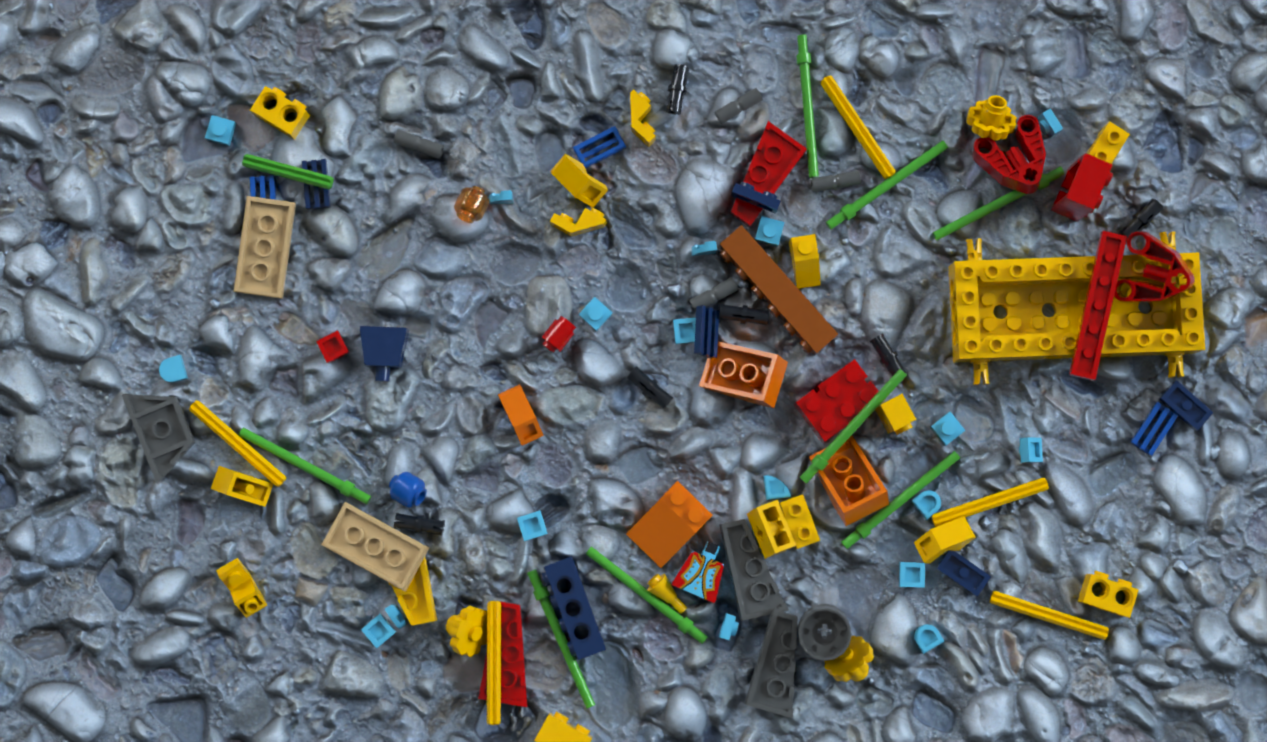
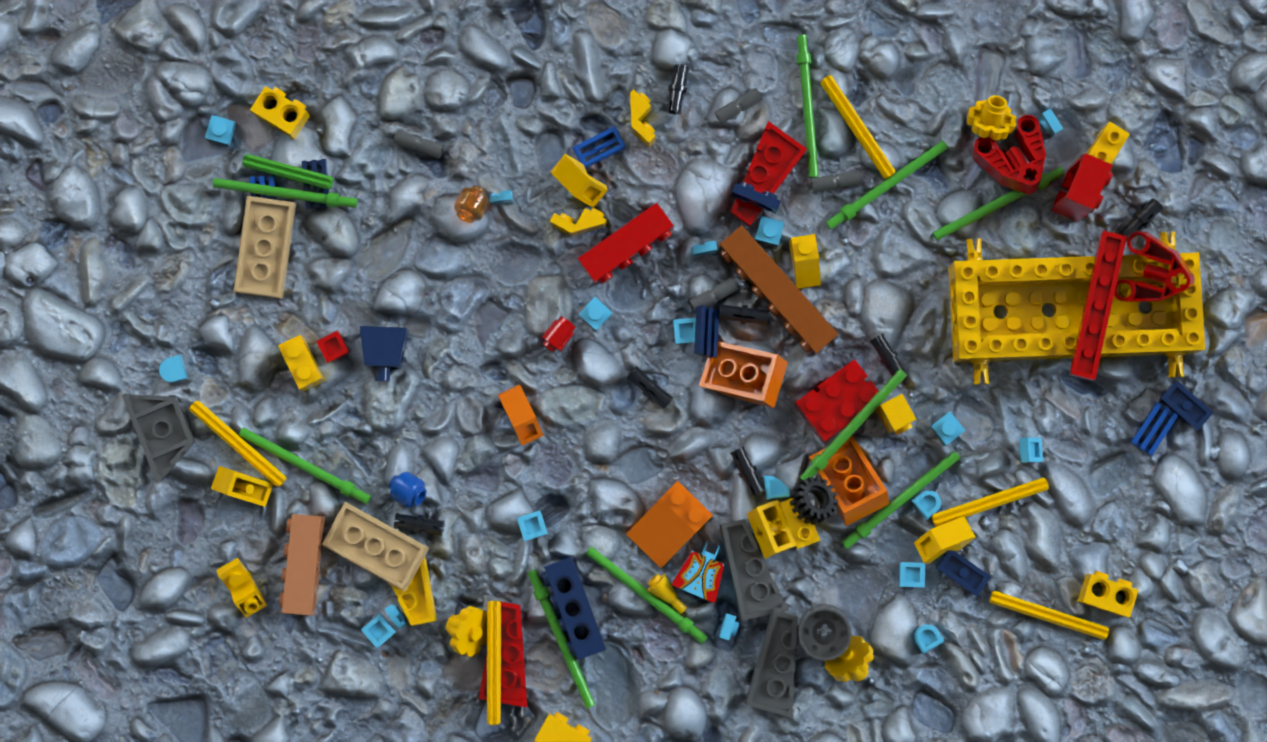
(301, 363): none -> yellow brick
(303, 564): none -> nougat brick
(330, 199): none -> bright green bar
(626, 244): none -> red brick
(747, 471): none -> black pin
(824, 496): none -> black tyre

